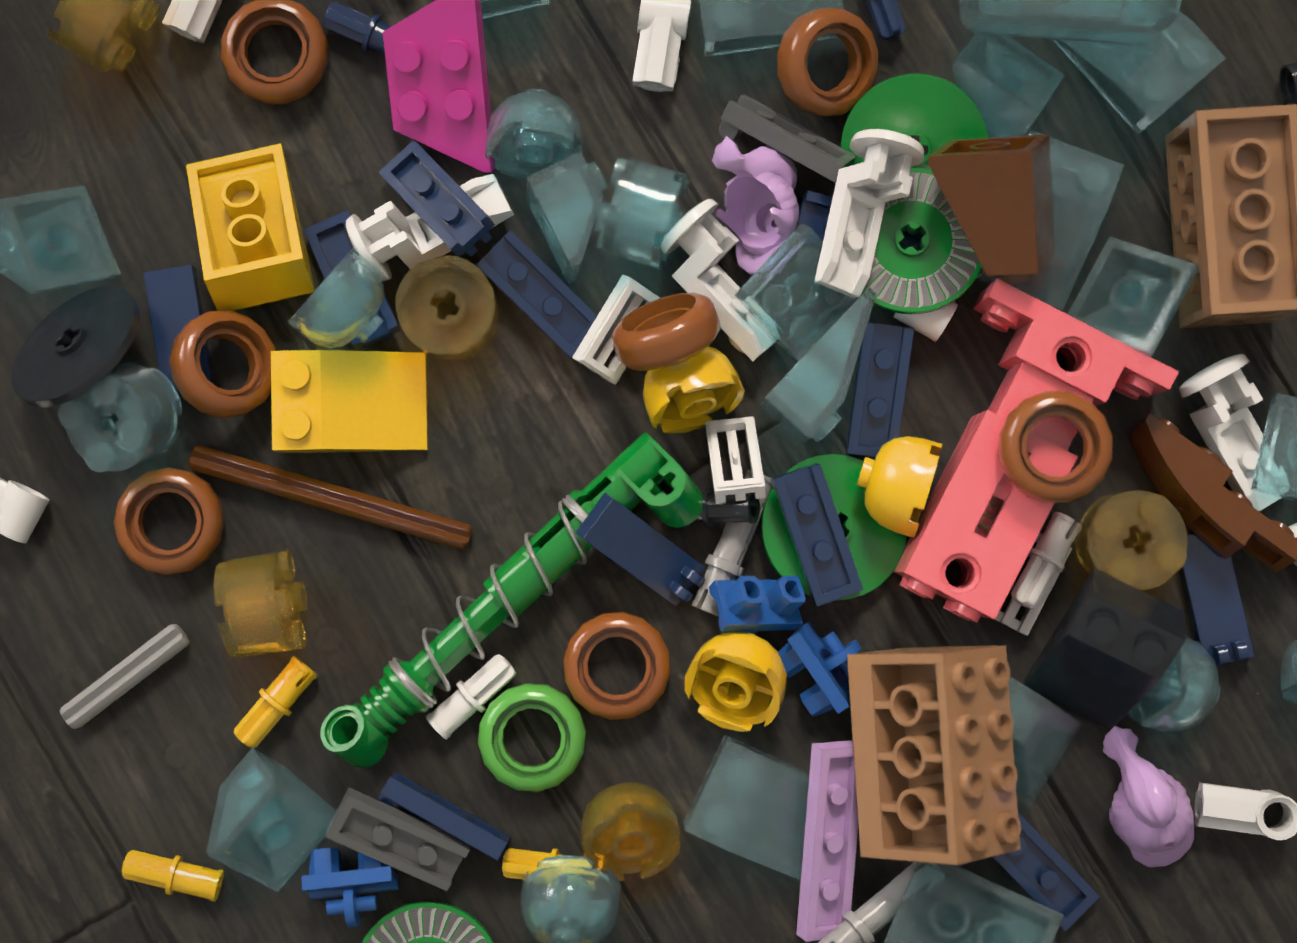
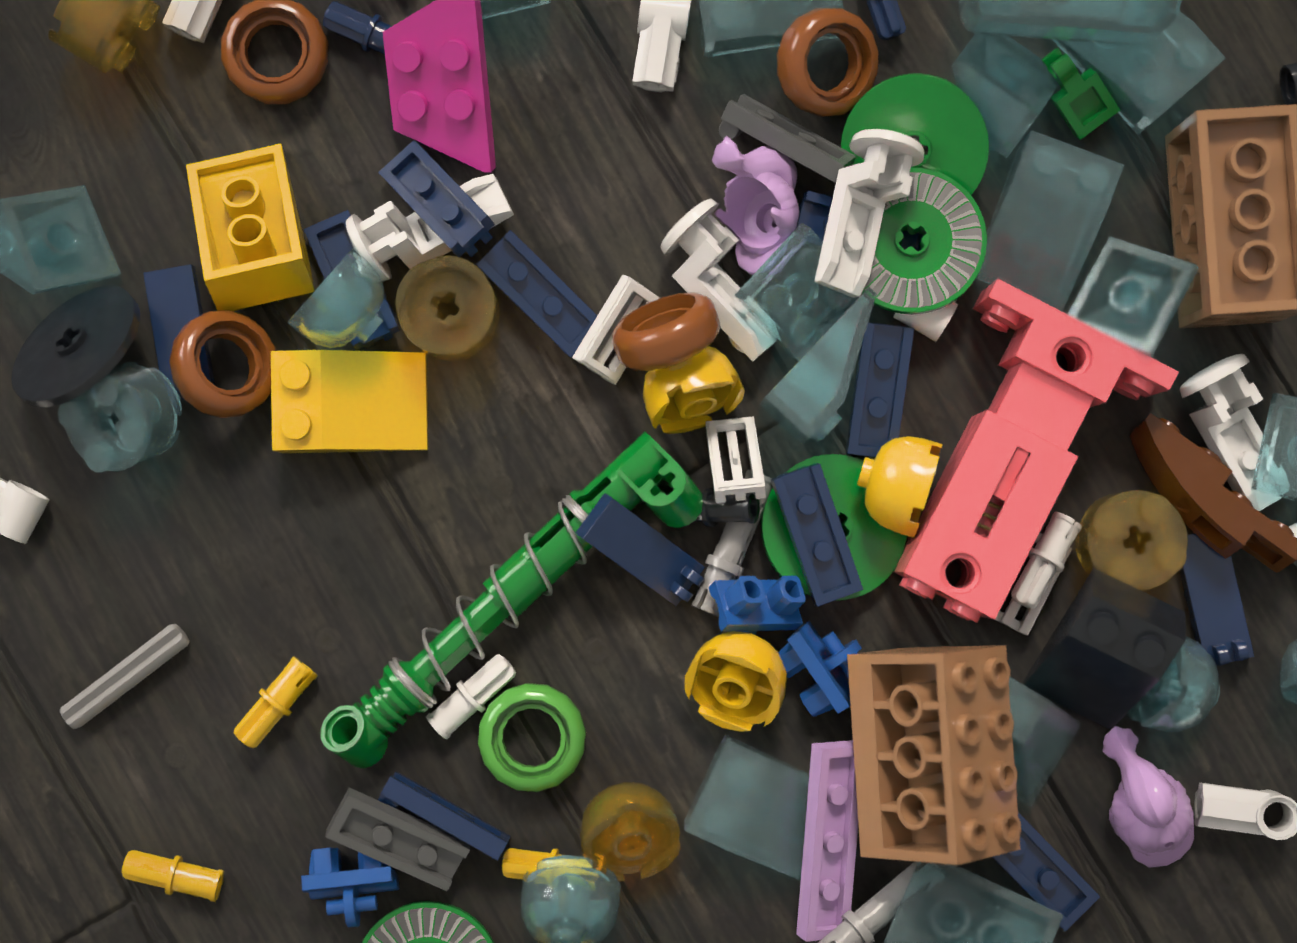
(130, 515): dark orange wheel -> none
(260, 604): clear yellow brick -> none
(266, 821): clear light blue slope -> none
(330, 497): reddish brown axle -> none
(532, 133): clear light blue cylinder -> none
(566, 208): clear light blue slope -> none
(618, 705): dark orange wheel -> none
(640, 211): clear light blue brick -> none
(1001, 200): reddish brown slope -> none
(1082, 98): none -> green plate
(1094, 433): dark orange wheel -> none

